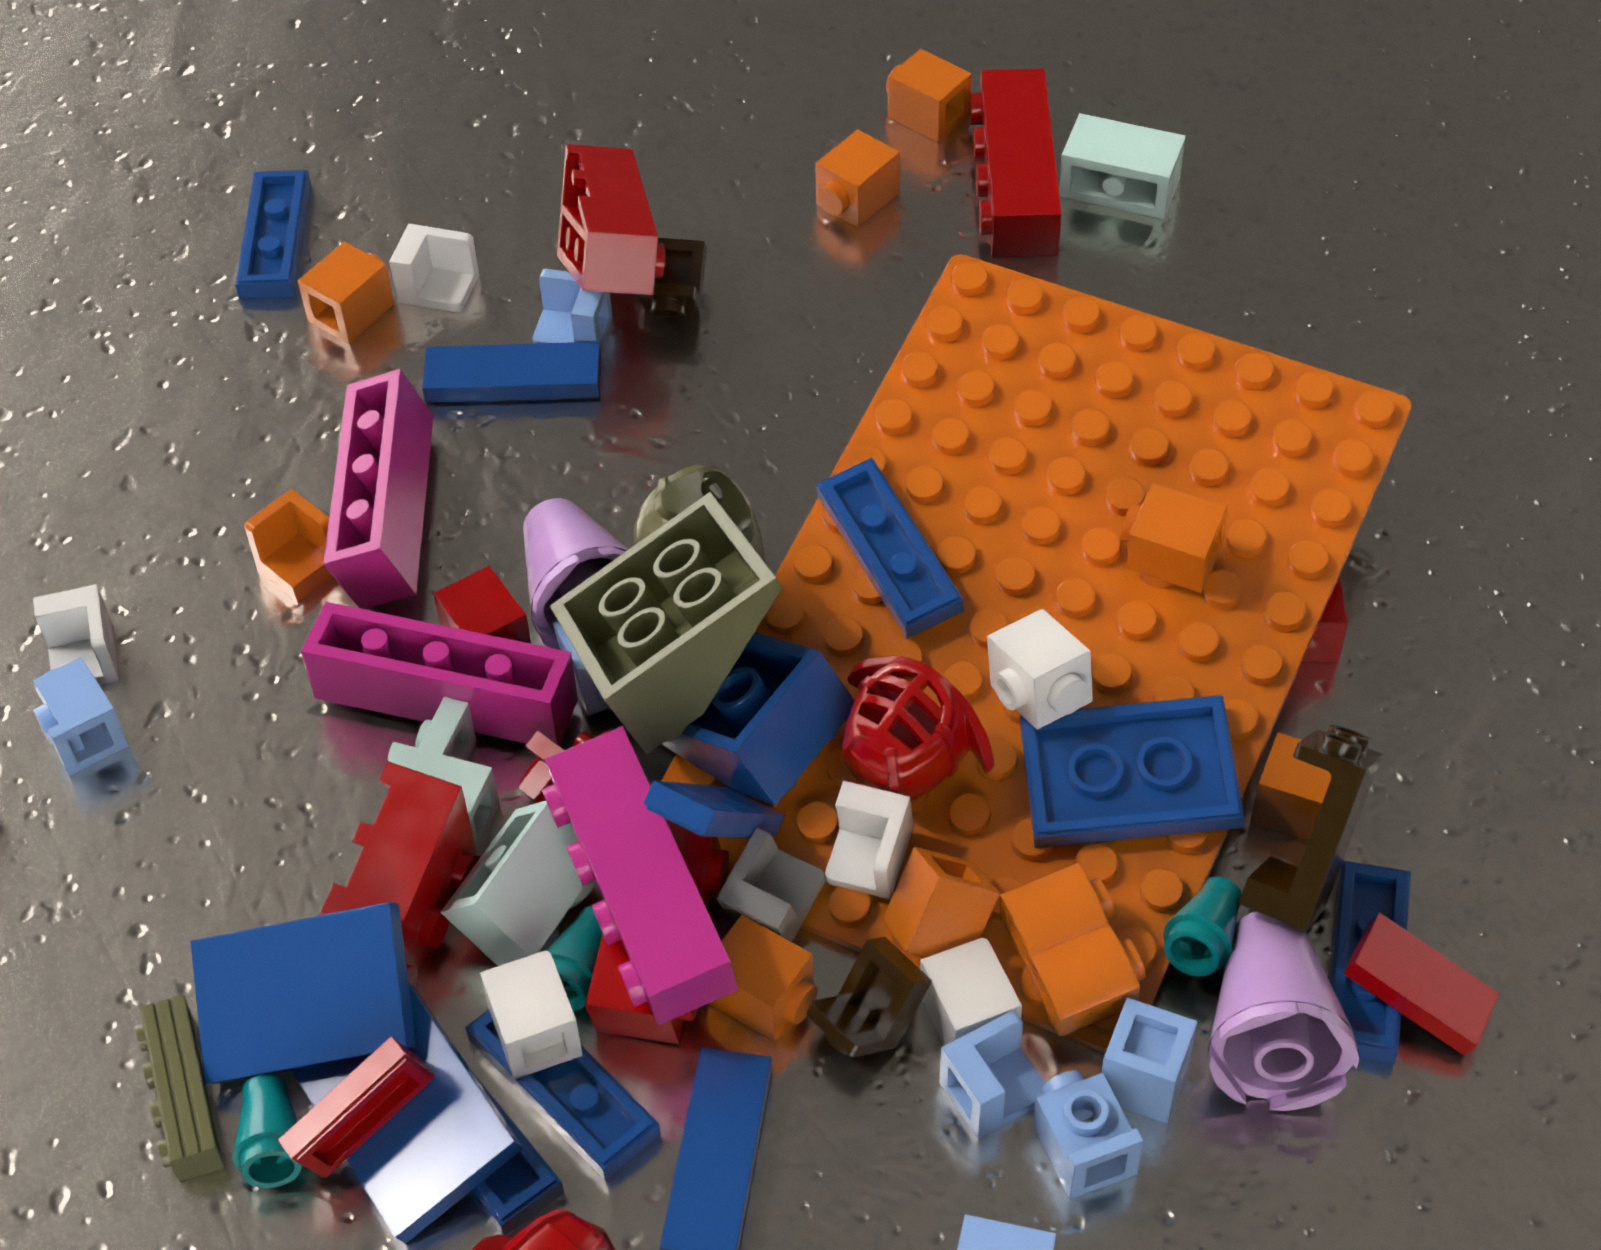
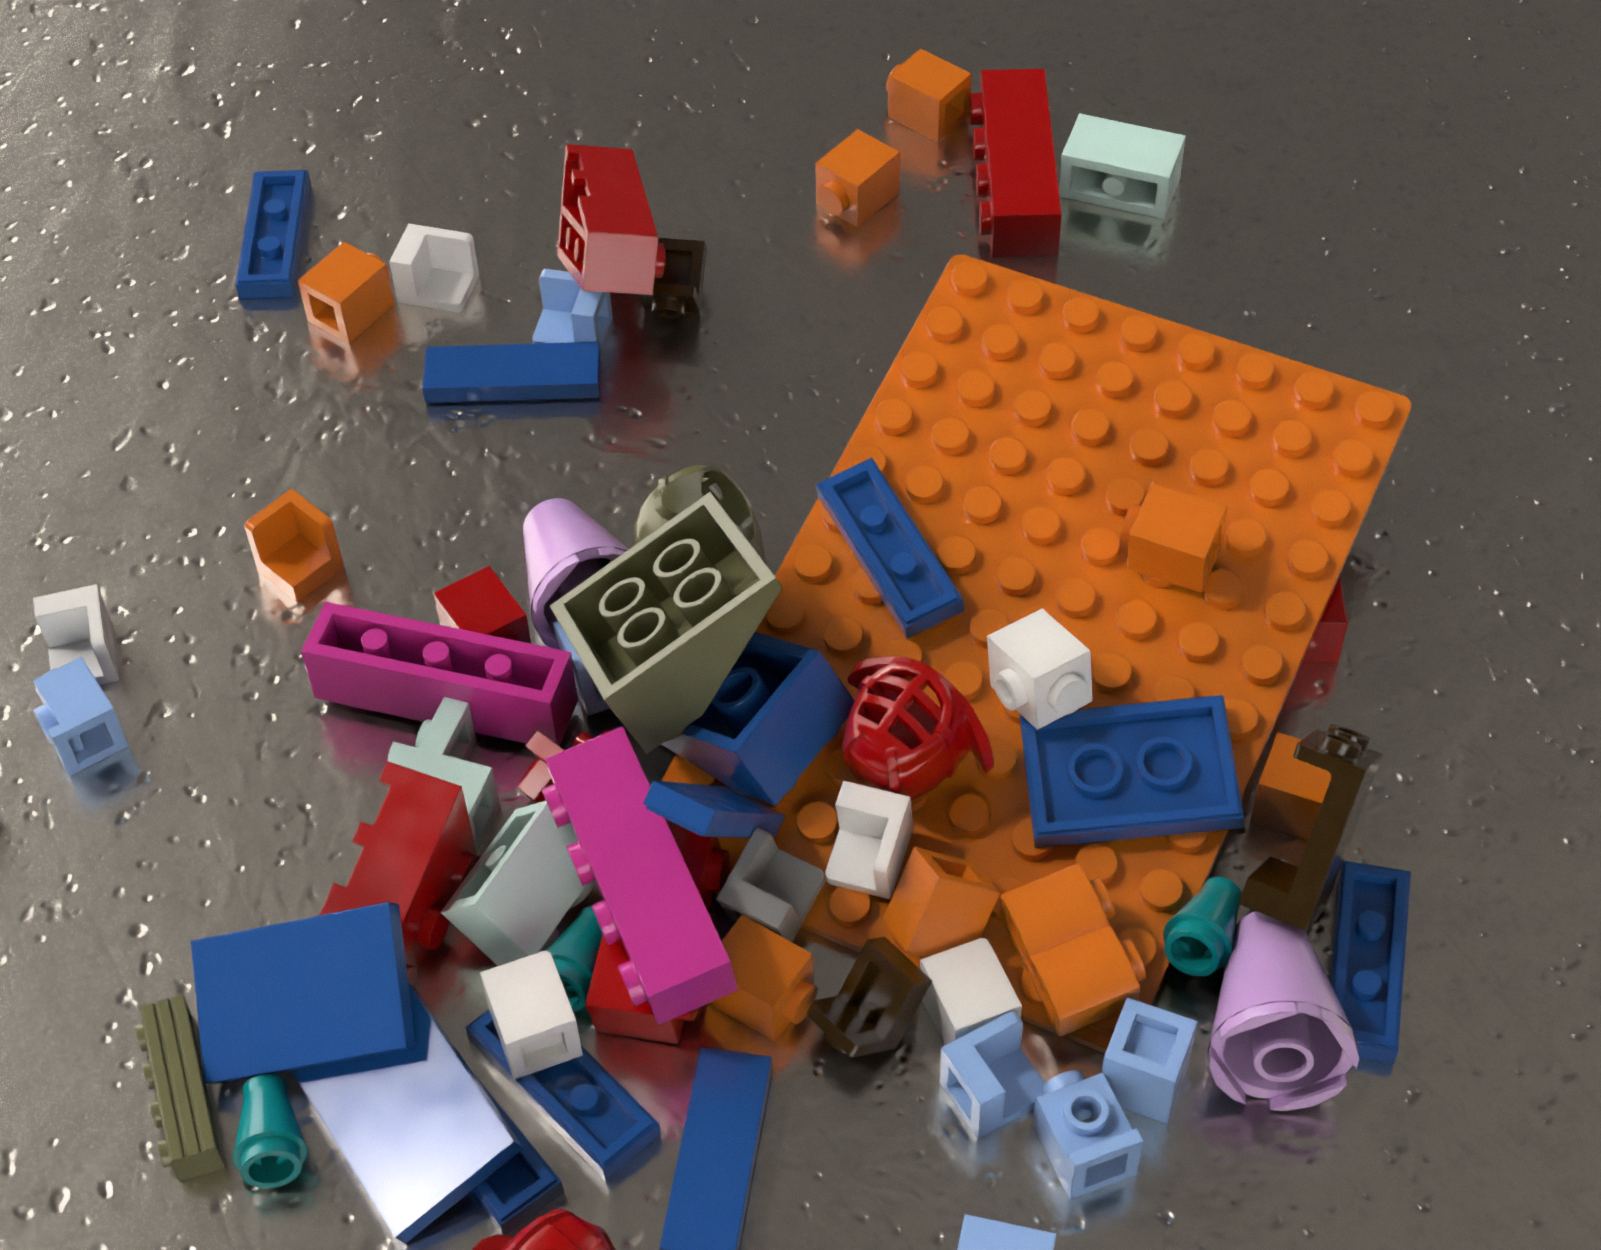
(356, 1108): red tile -> none
(379, 490): dark pink brick -> none
(1421, 984): red tile -> none

